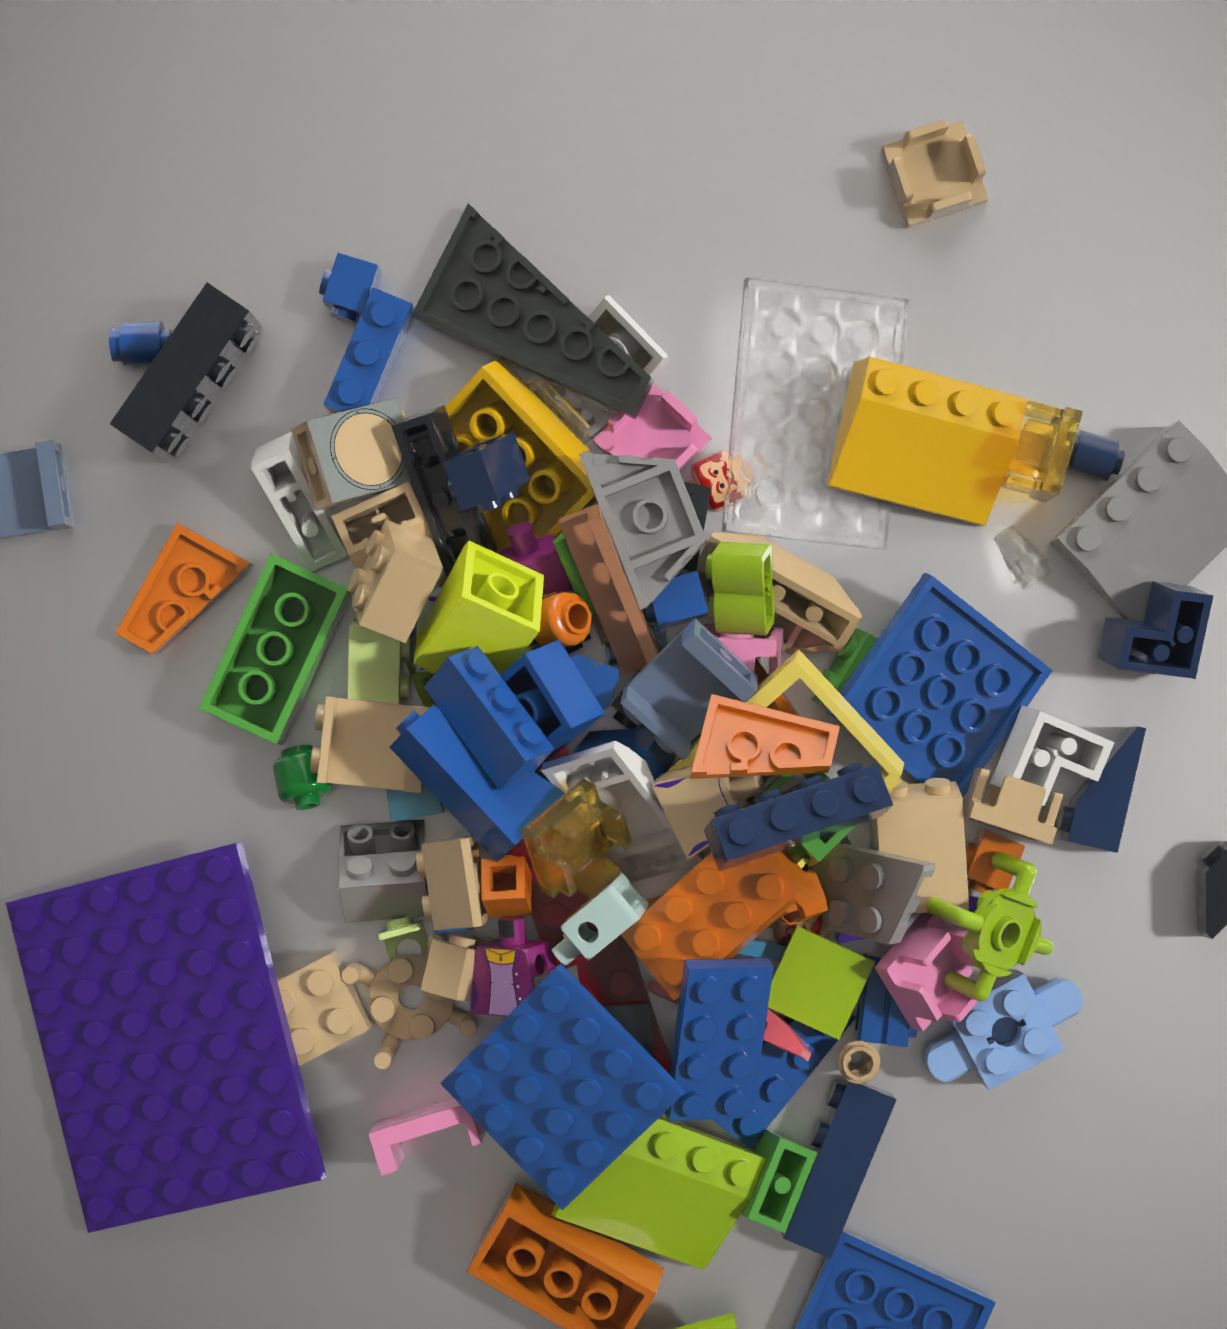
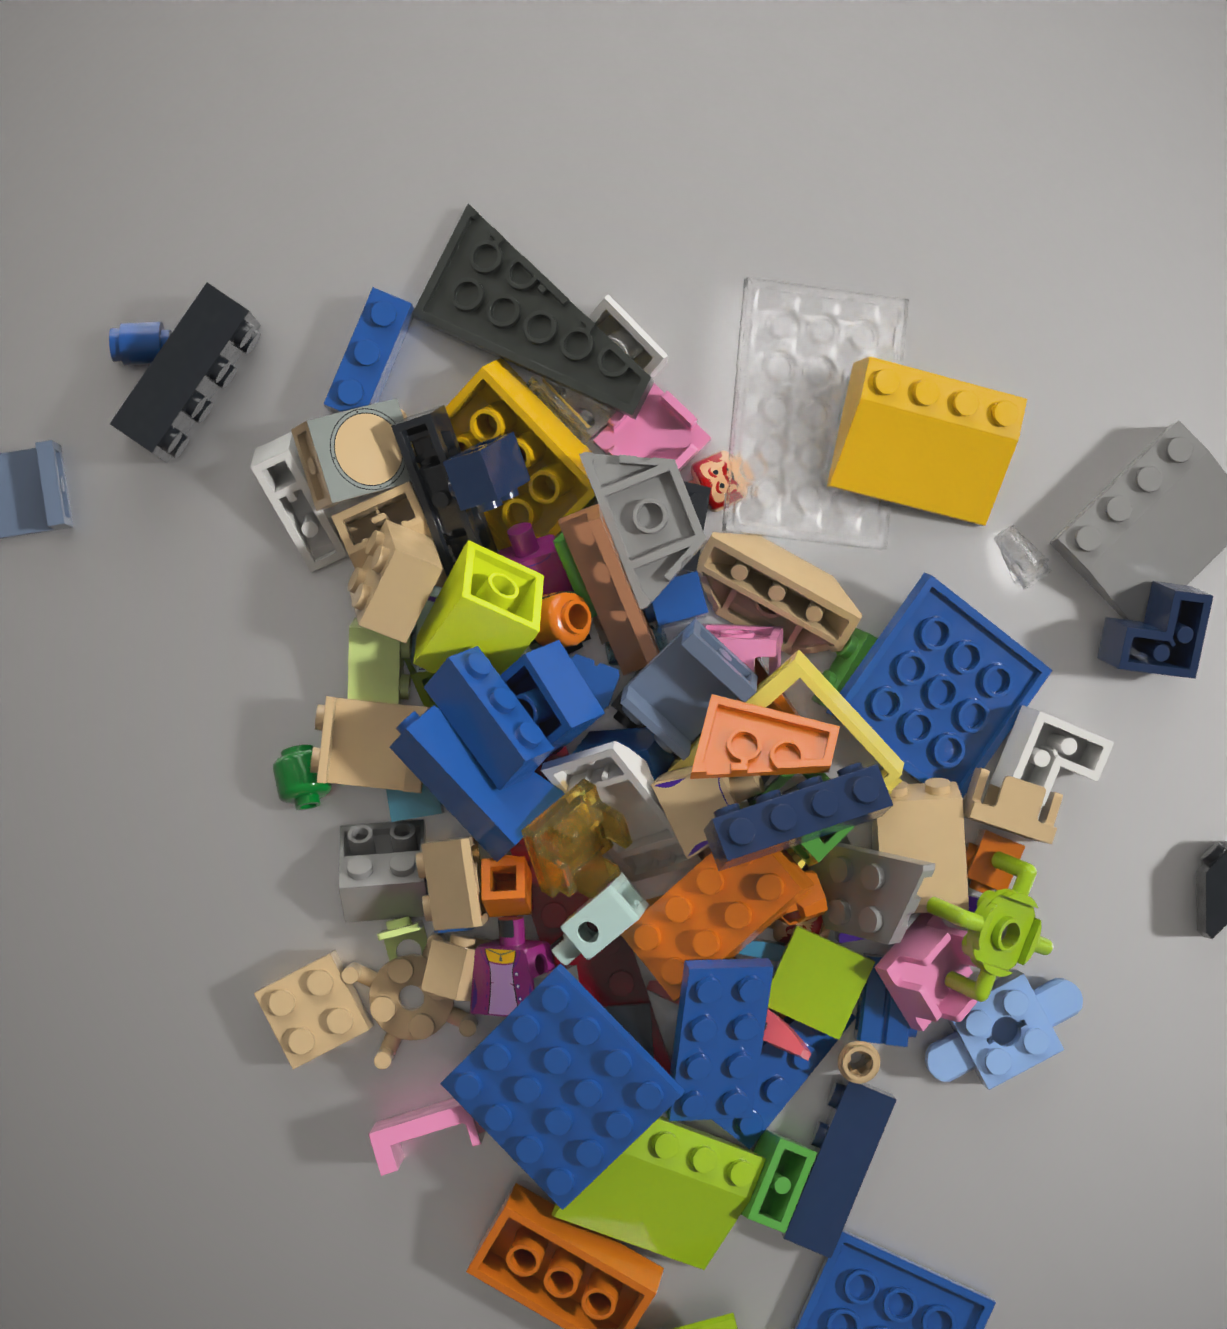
(166, 1038): dark purple plate -> none
(178, 588): orange wing -> none
(276, 649): bright green brick -> none
(348, 286): blue brick -> none
(741, 588): lime brick -> none
(936, 171): tan panel -> none
(1043, 451): clear yellow panel -> none
(1095, 456): dark blue brick -> none
(1100, 808): dark blue slope -> none

